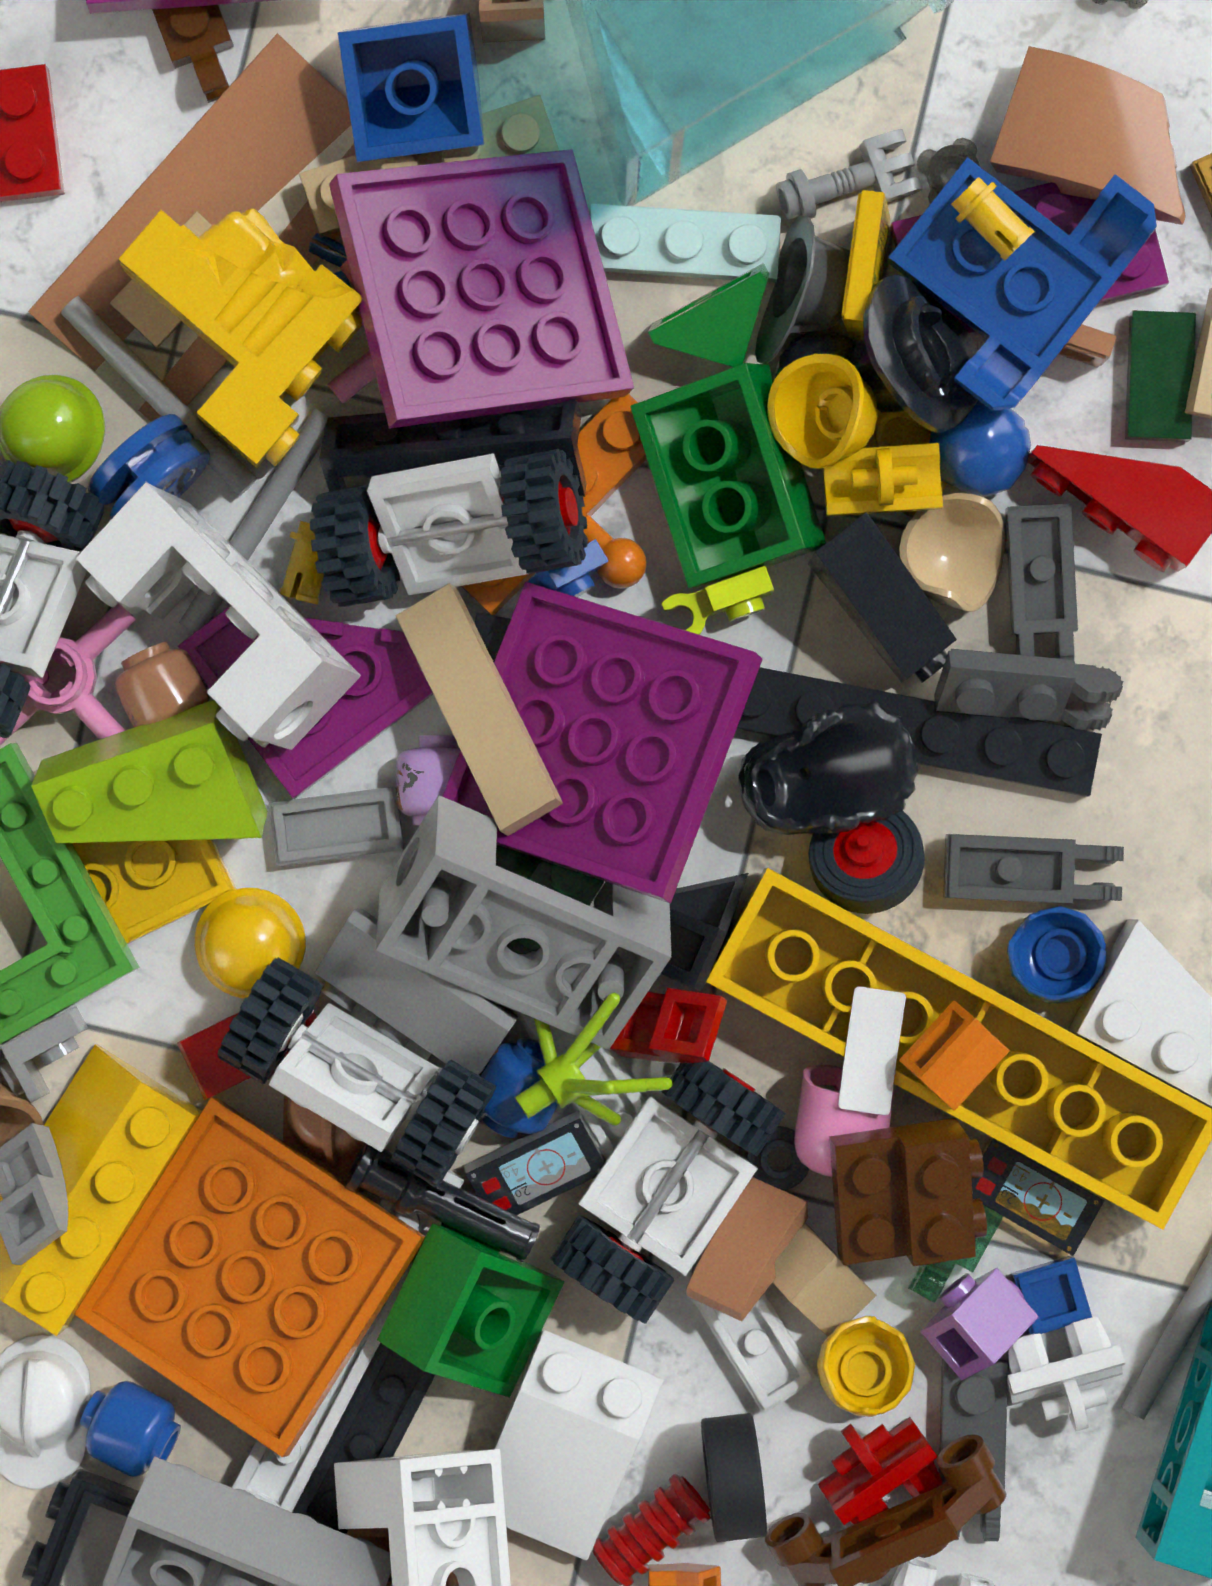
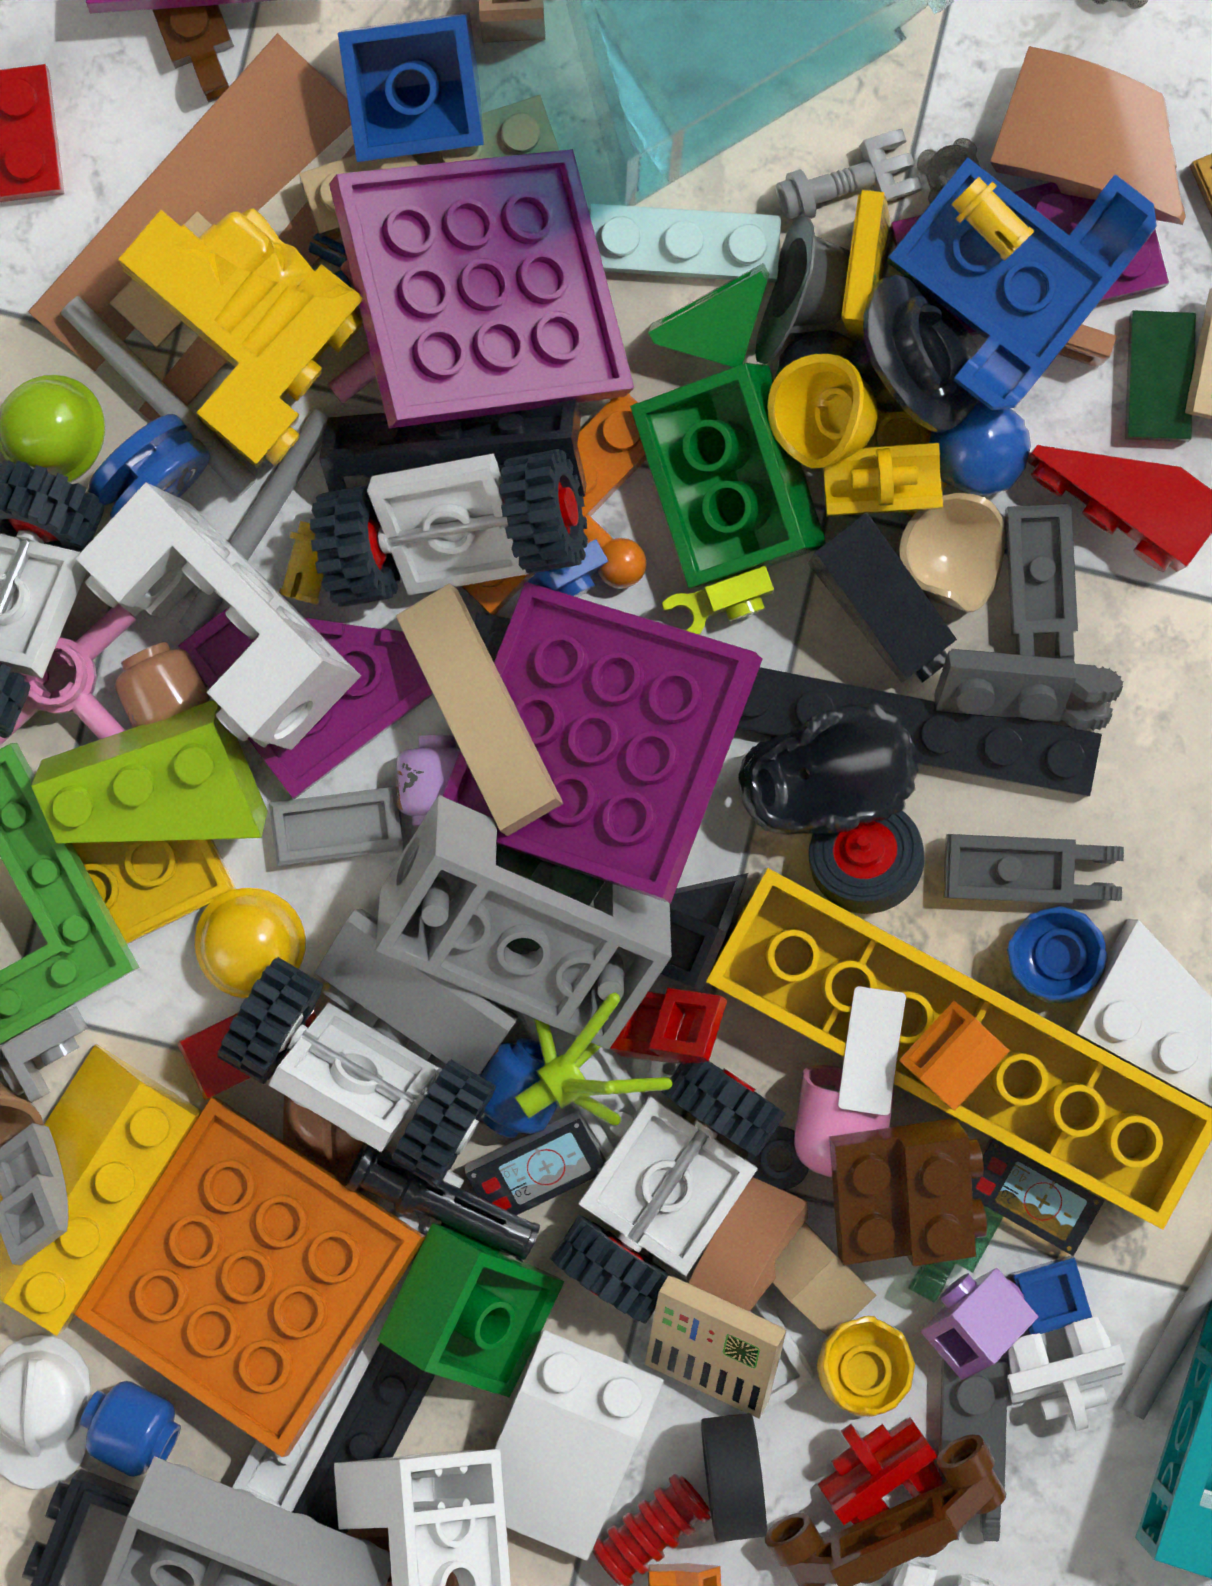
(714, 1346): none -> tan tile

